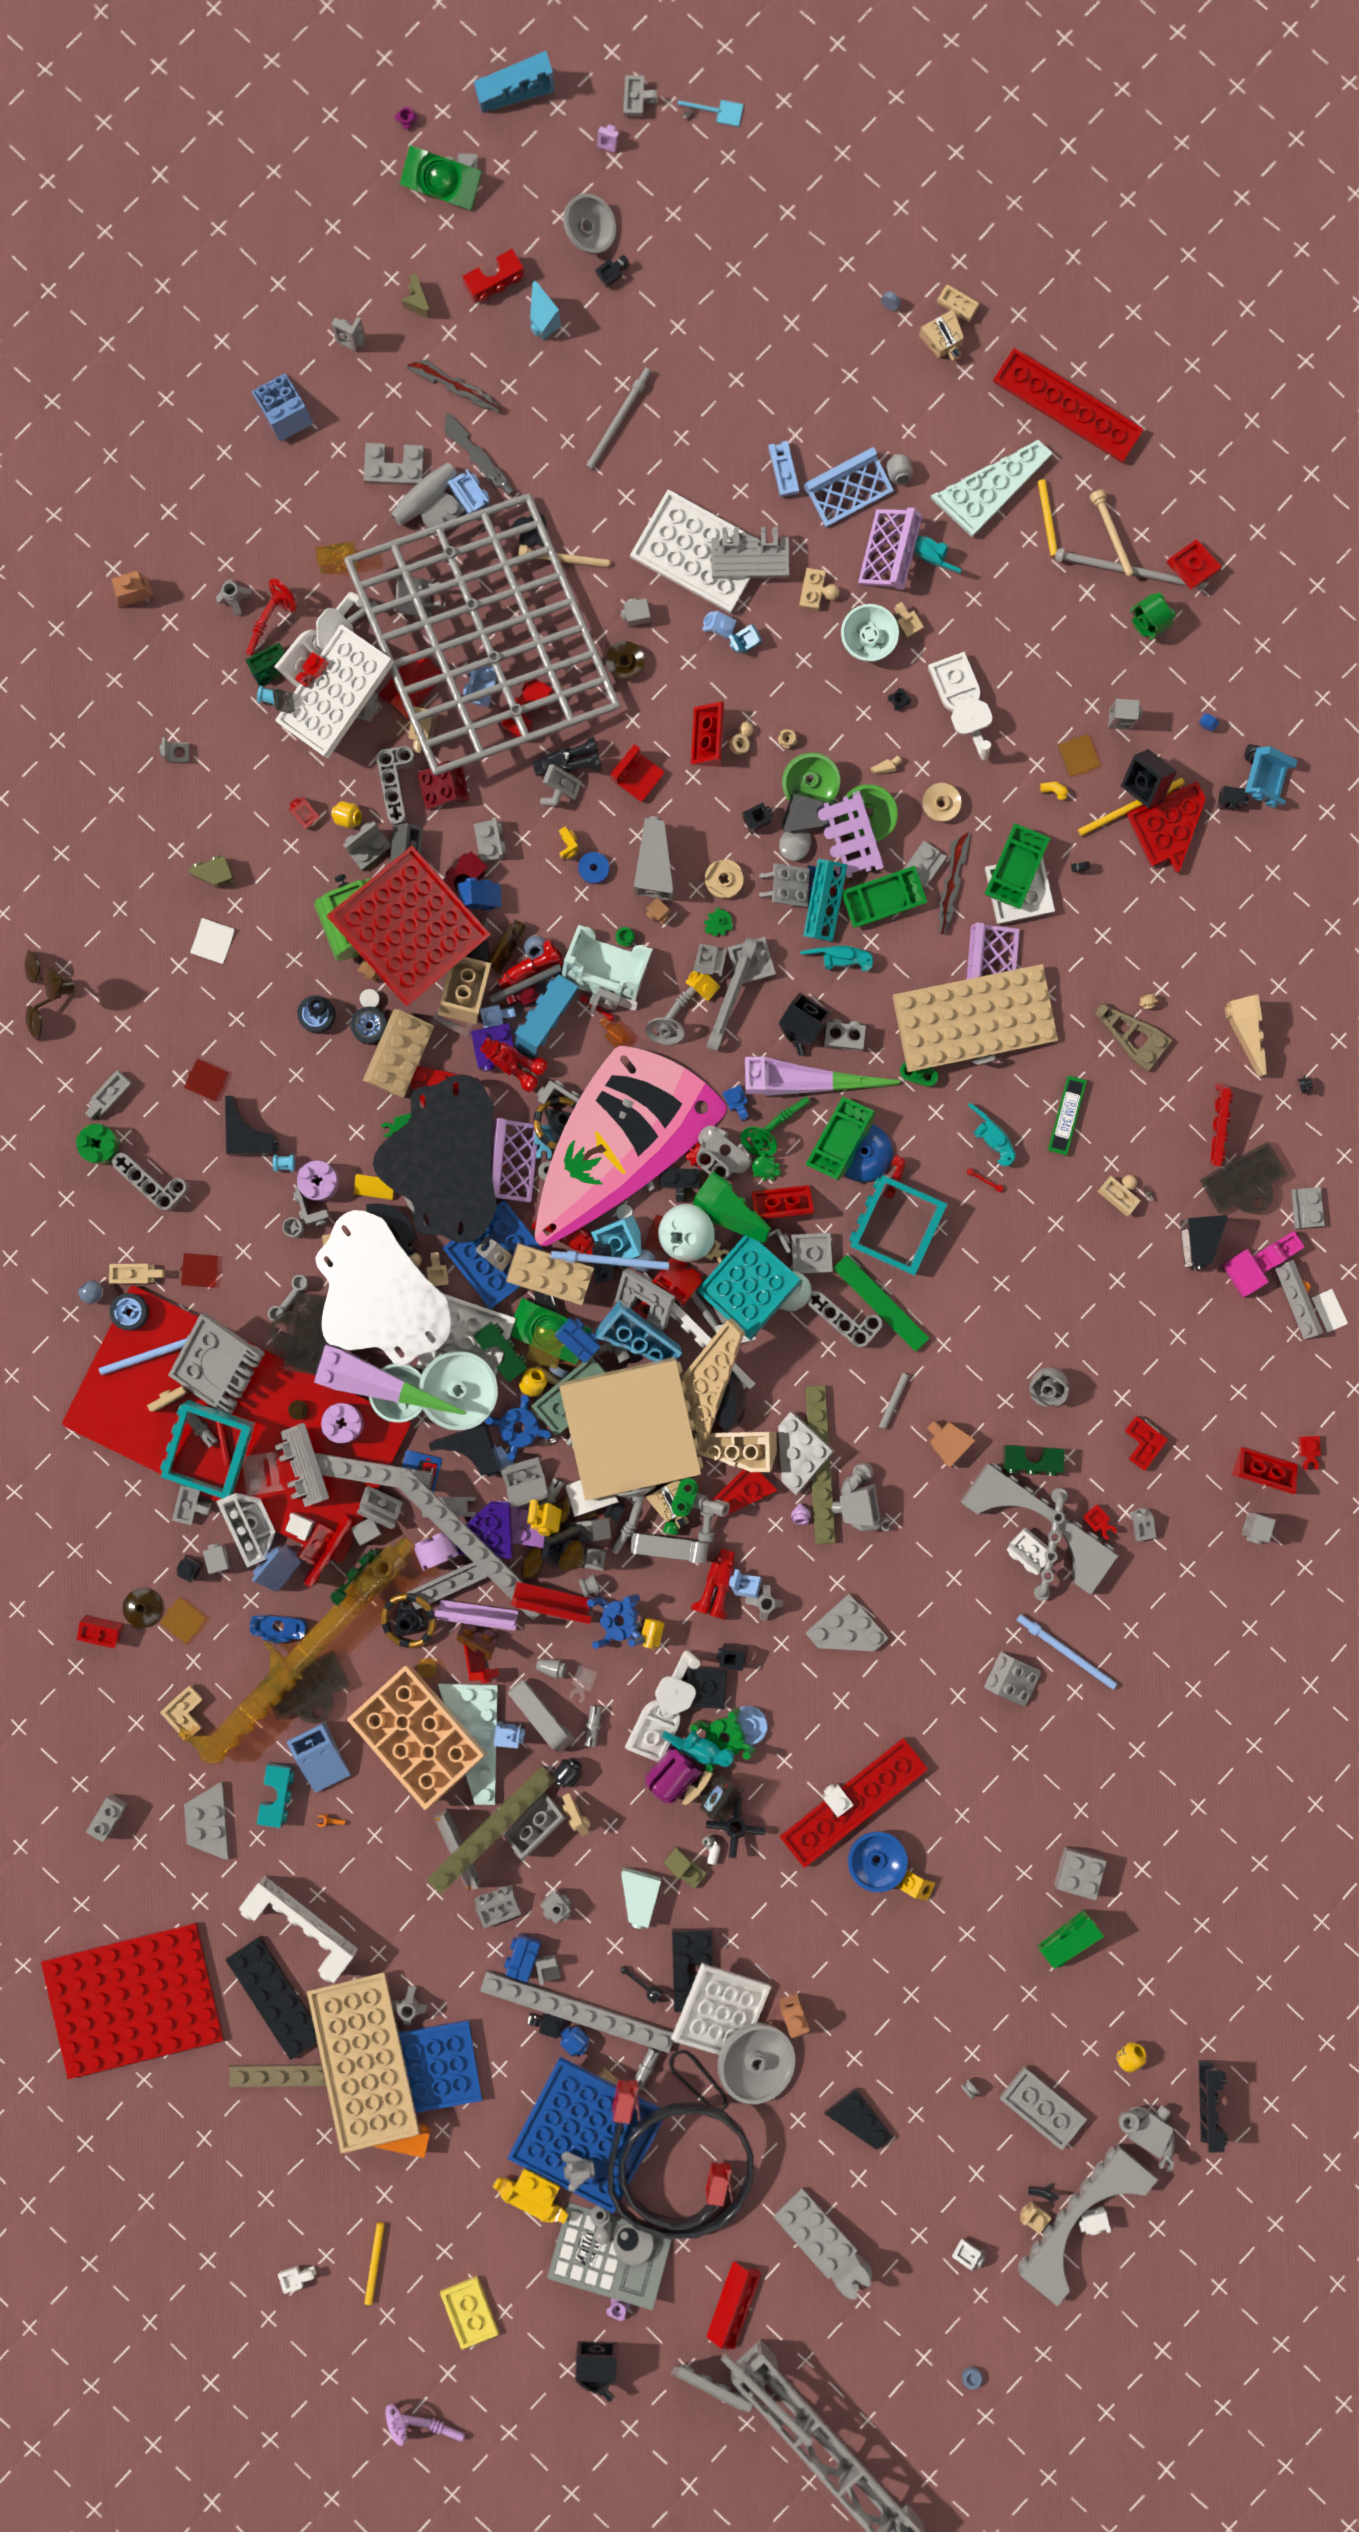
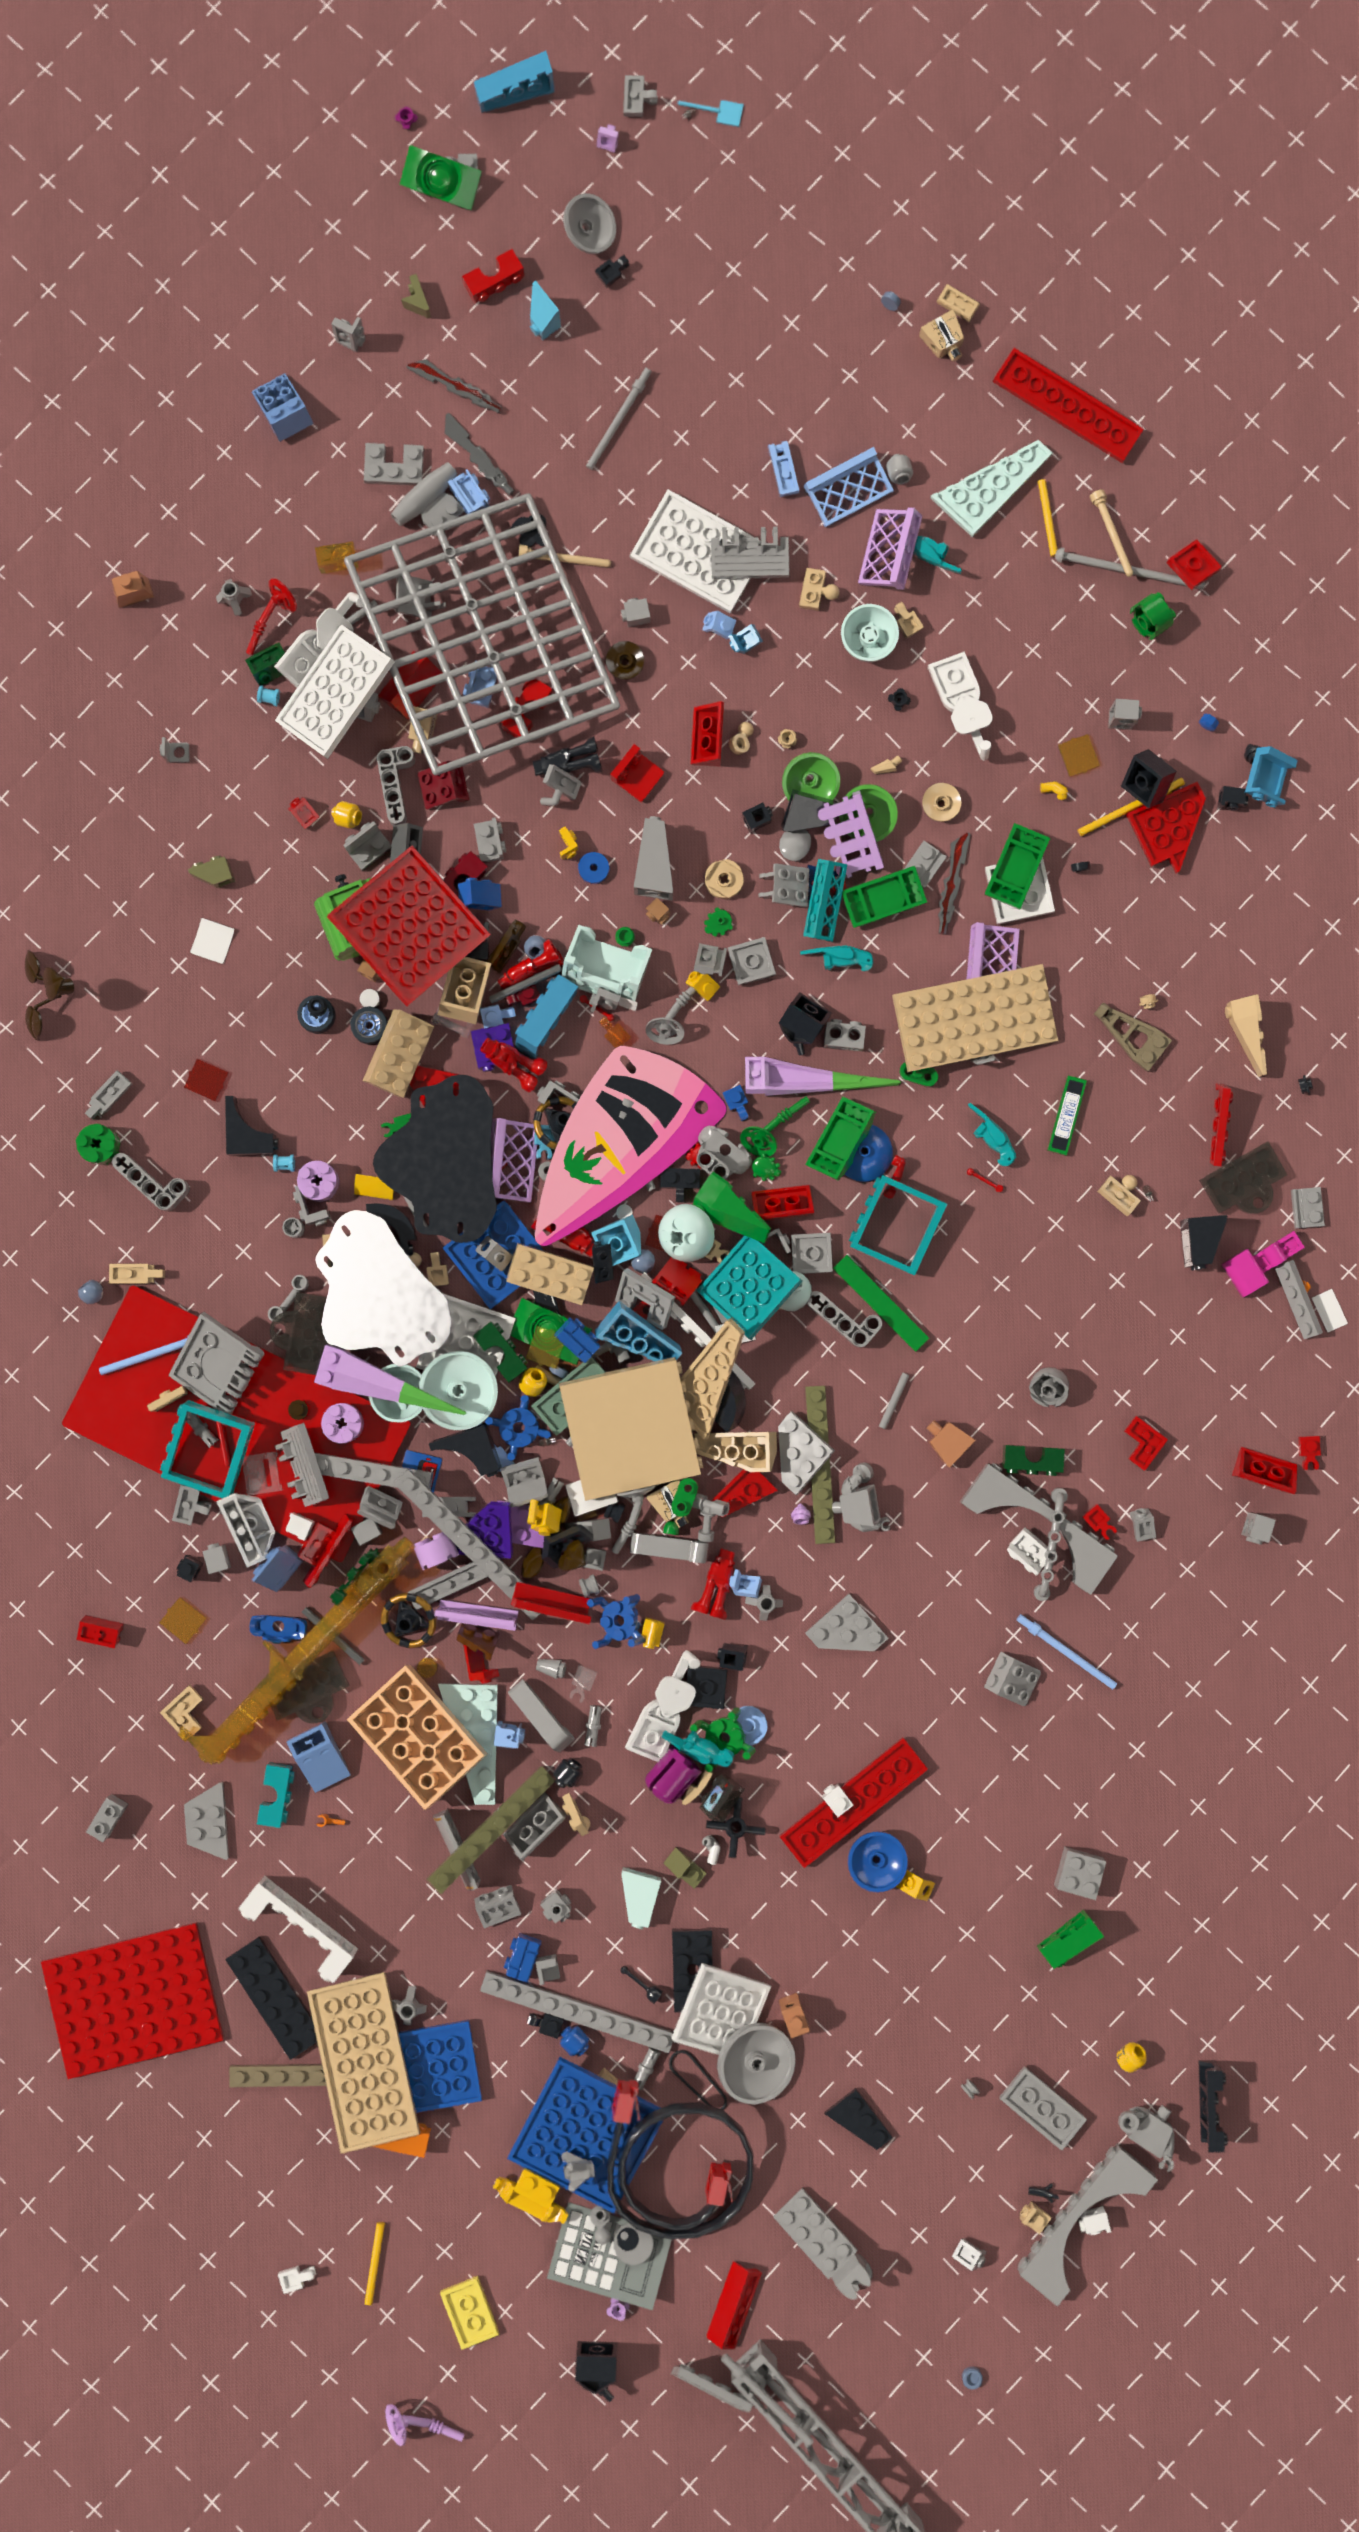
(136, 1319): wheel -> none
(152, 1607): dark brown dish -> none
(199, 1270): clear red piece -> none
(283, 701): clear smoke plate -> none
(313, 668): red plate -> none
(338, 1640): none -> dark grey bar
(572, 1256): light blue bar -> none
(731, 994): light grey piece -> none

